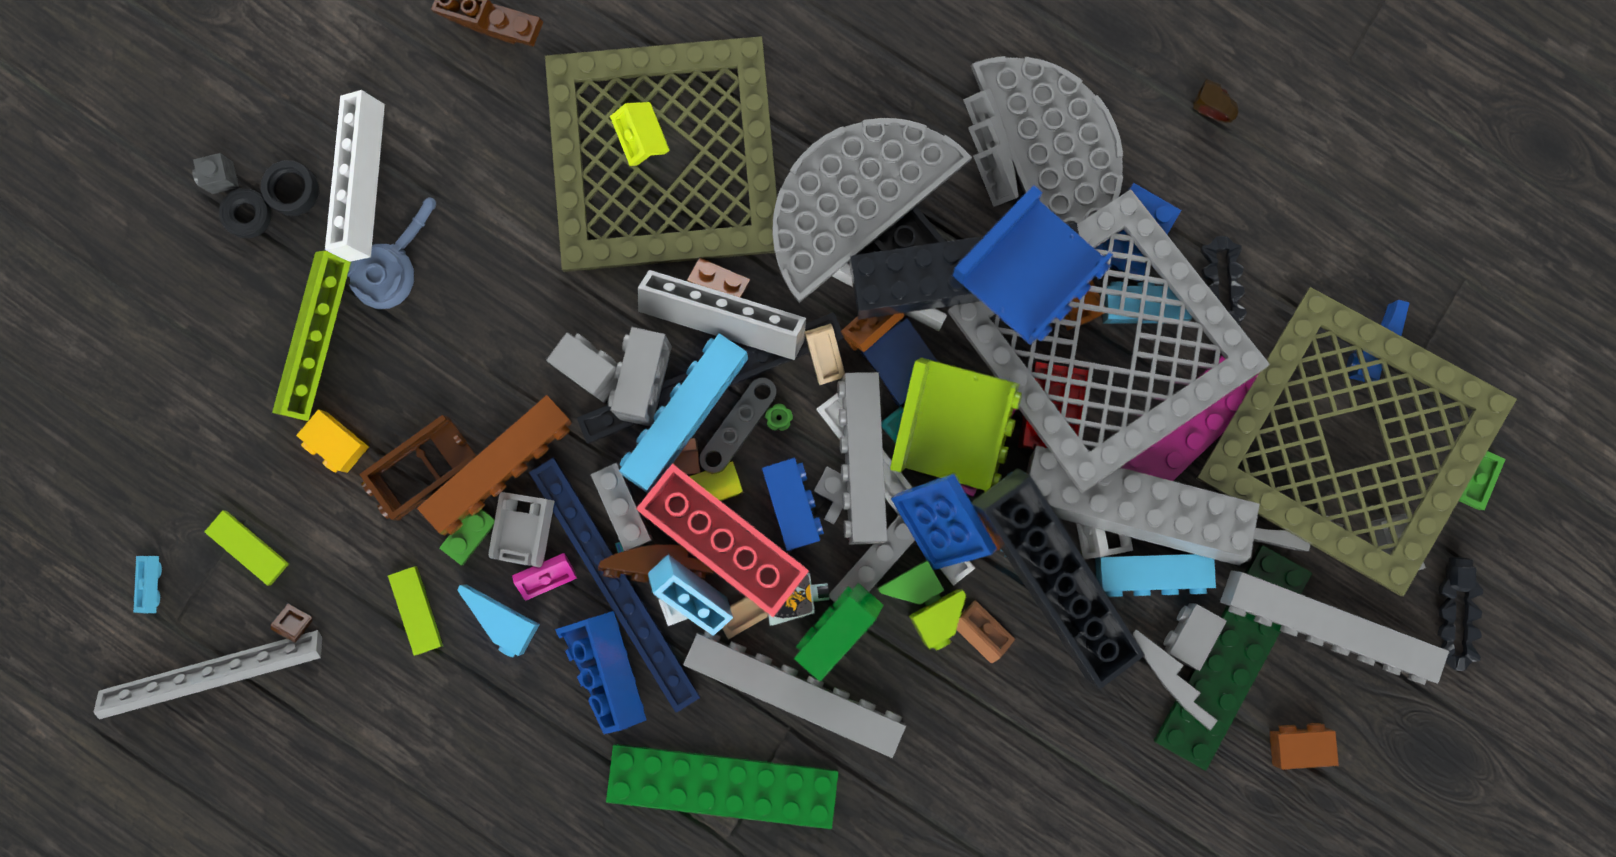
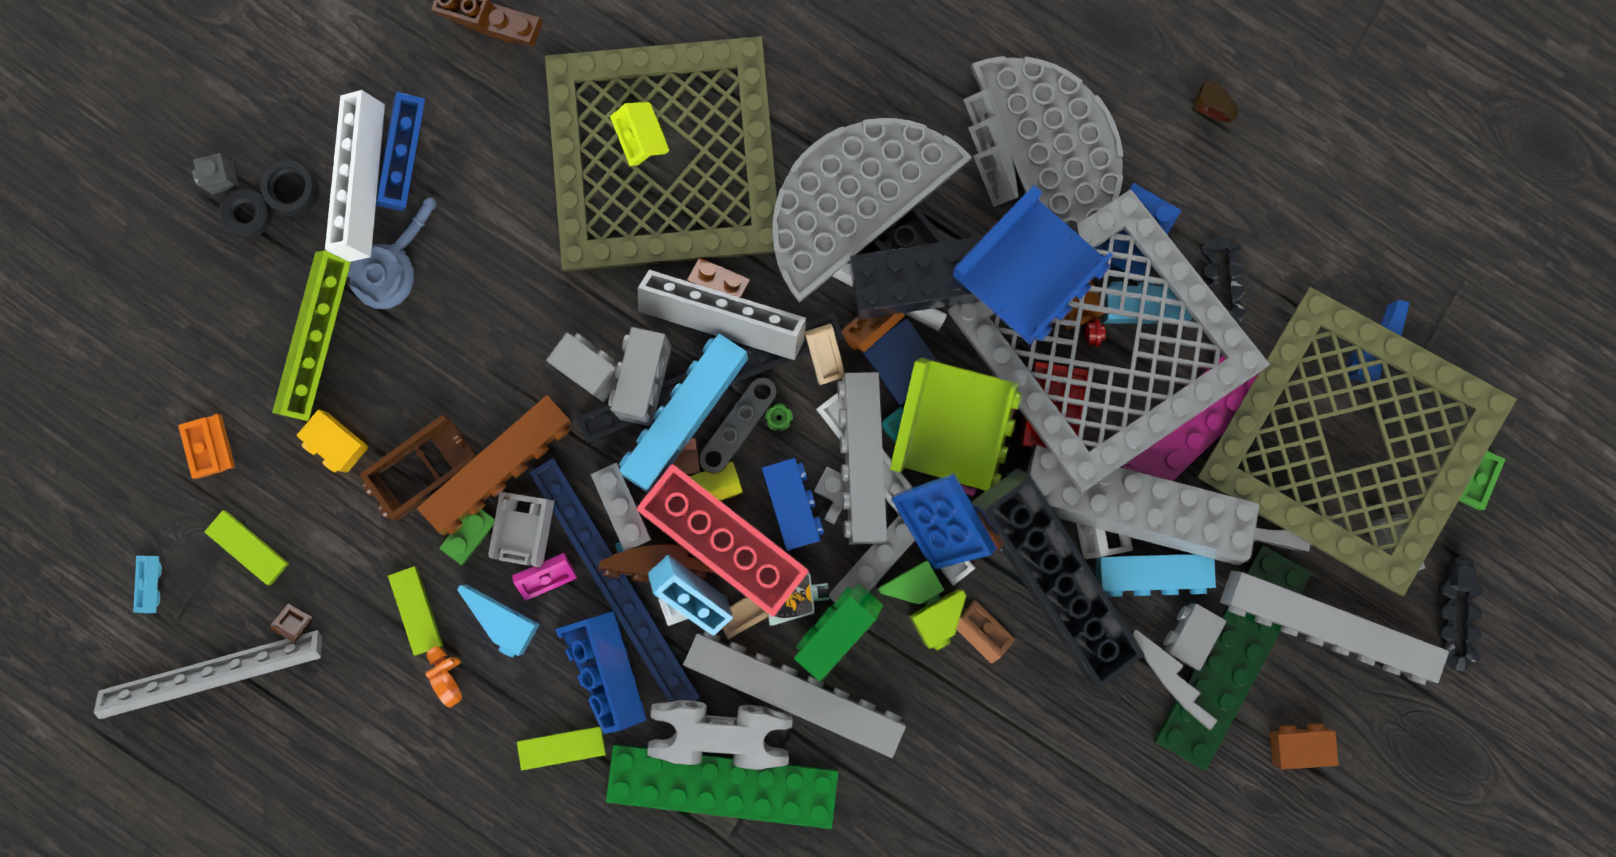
(206, 446): none -> orange plate
(400, 151): none -> blue brick
(441, 679): none -> orange piece
(561, 748): none -> lime tile
(718, 734): none -> light grey piece
(1095, 332): none -> red plate

